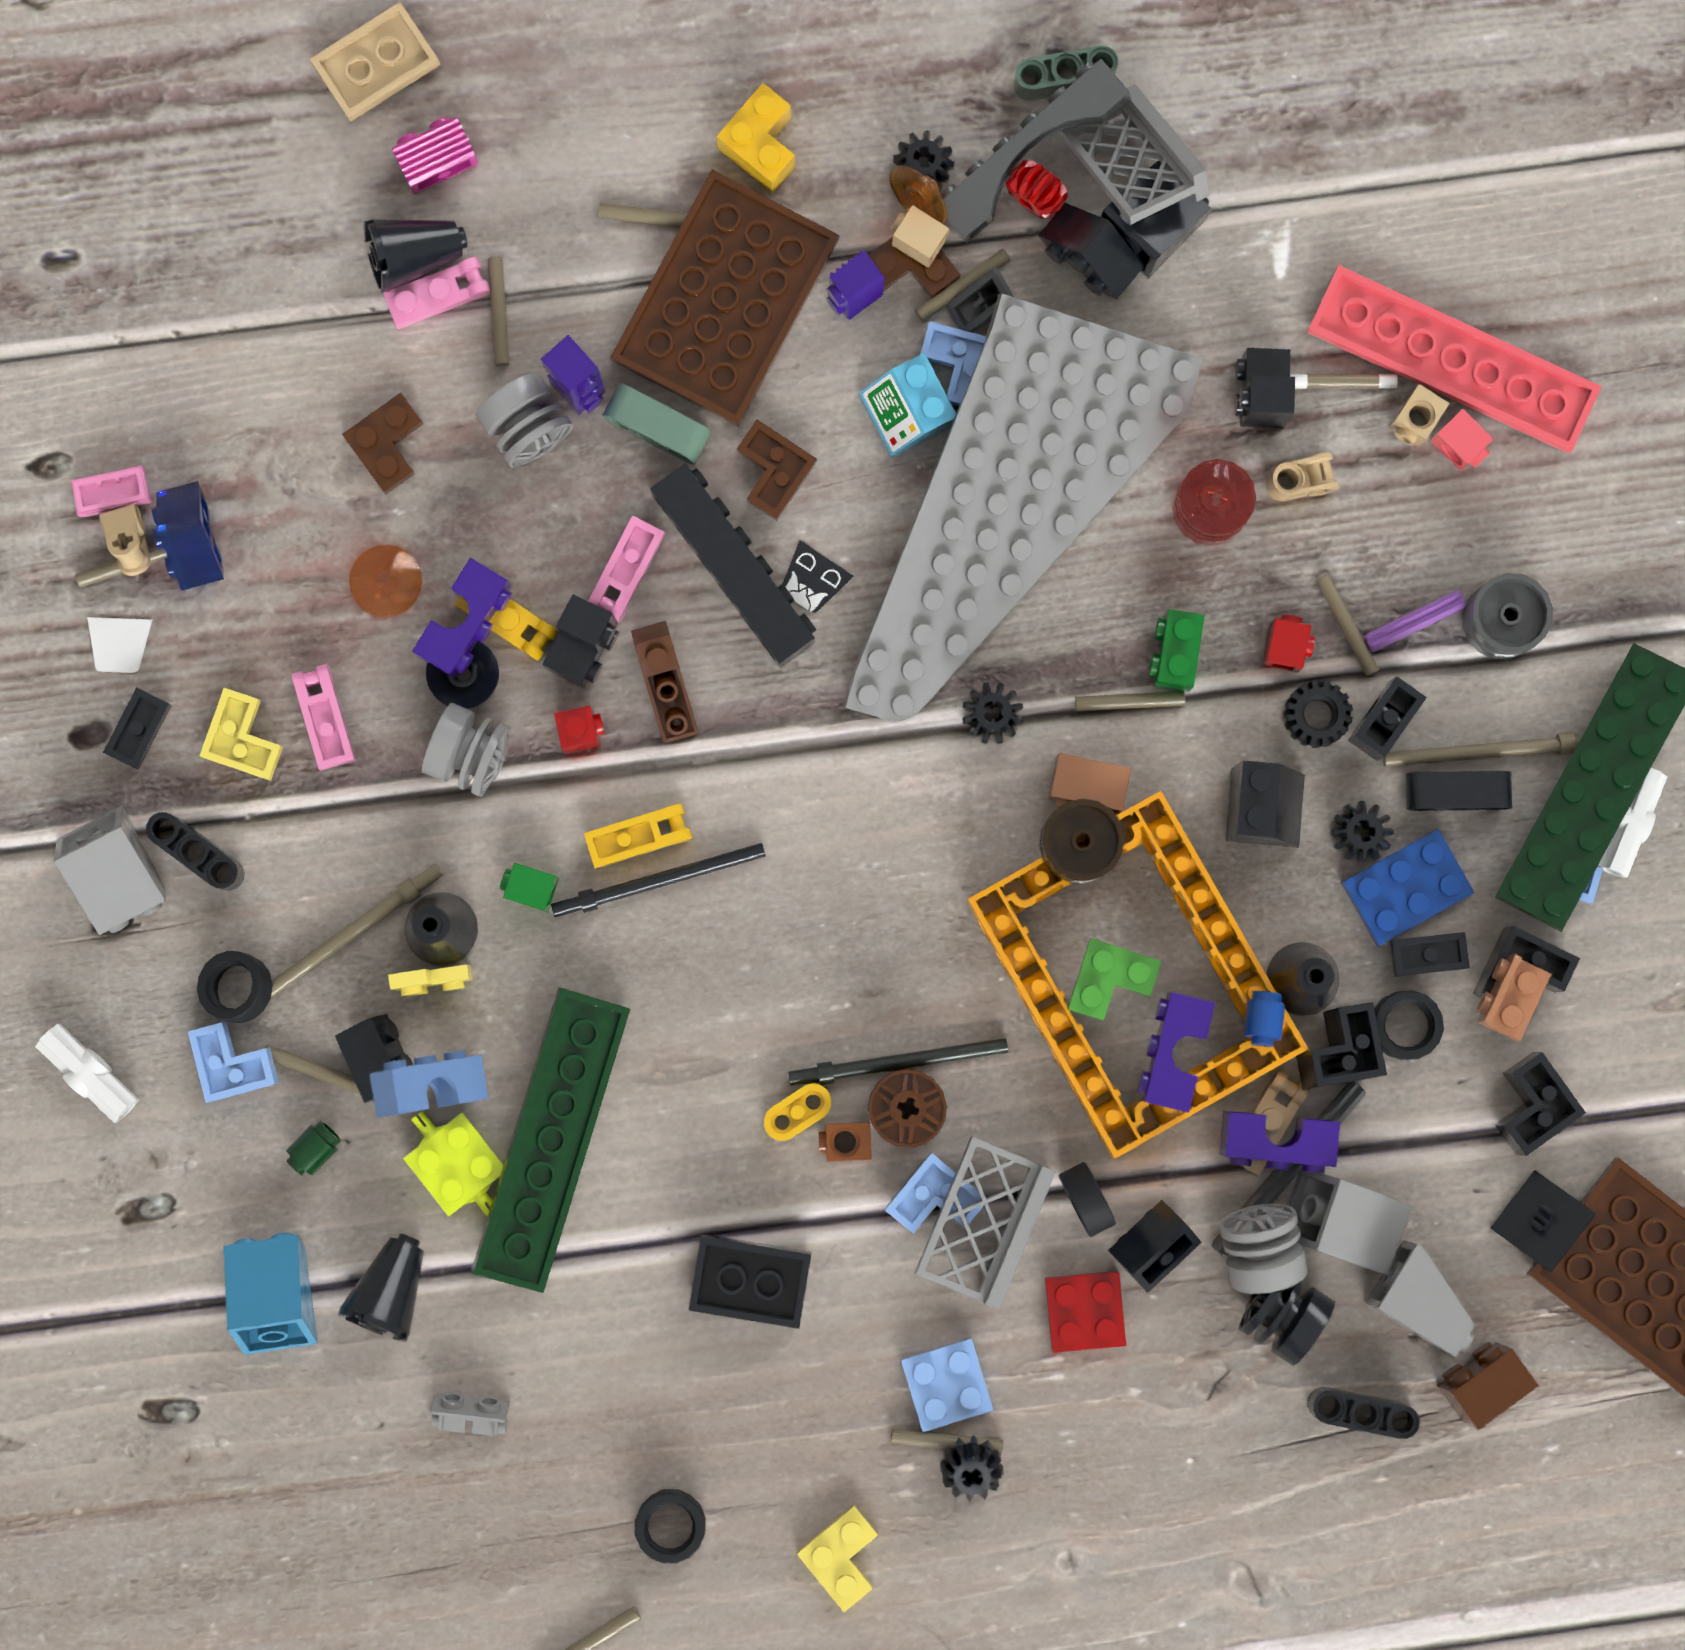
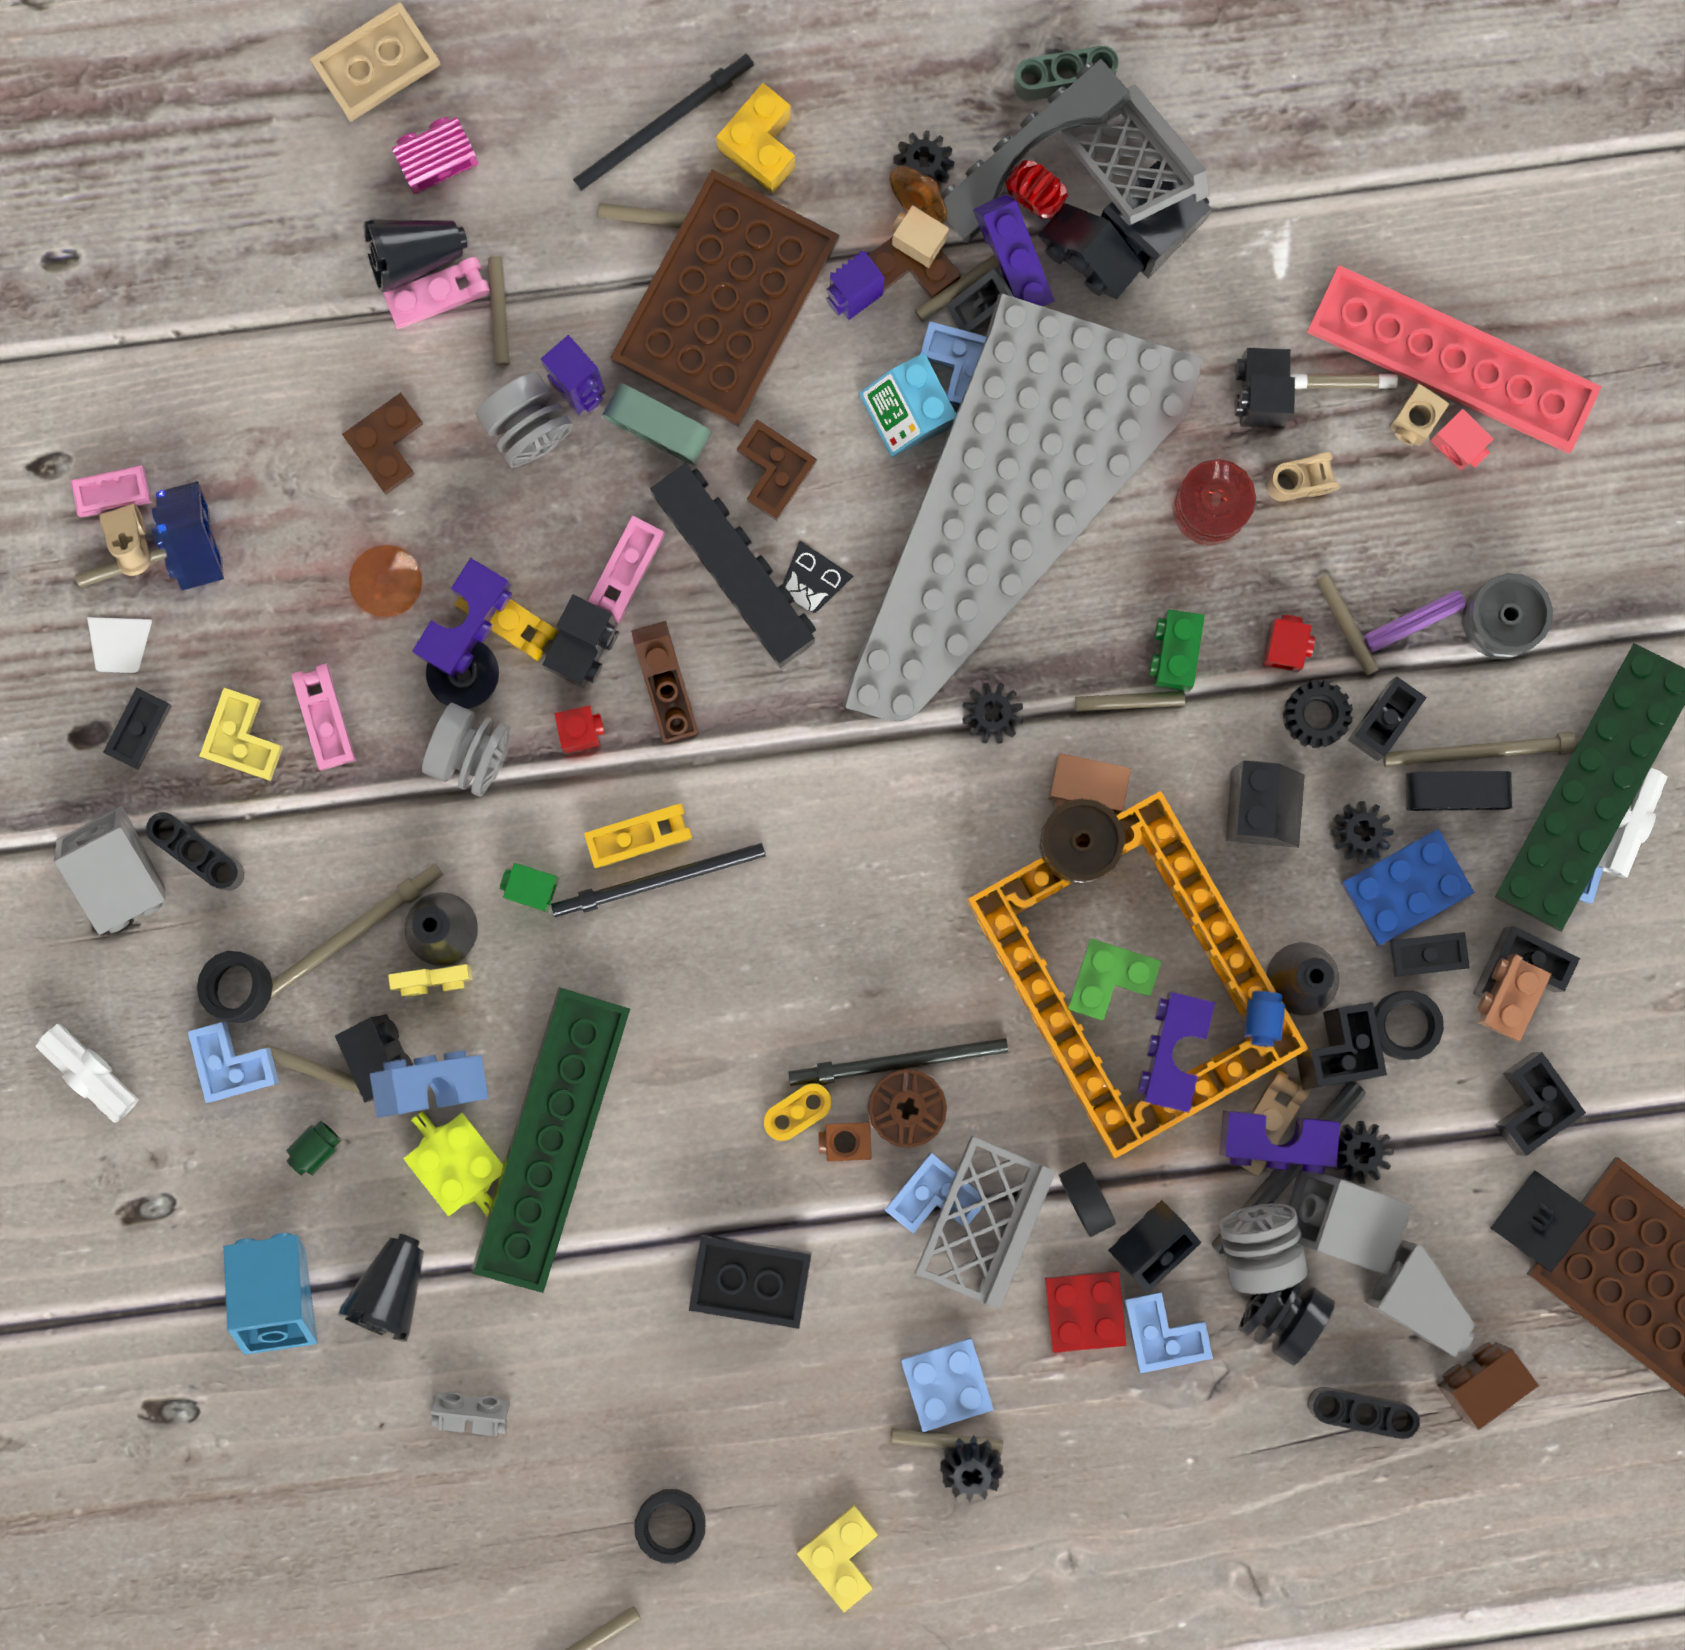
(719, 82): none -> black bar
(1011, 243): none -> dark purple arch
(1156, 1343): none -> light blue plate
(1370, 1161): none -> black gear

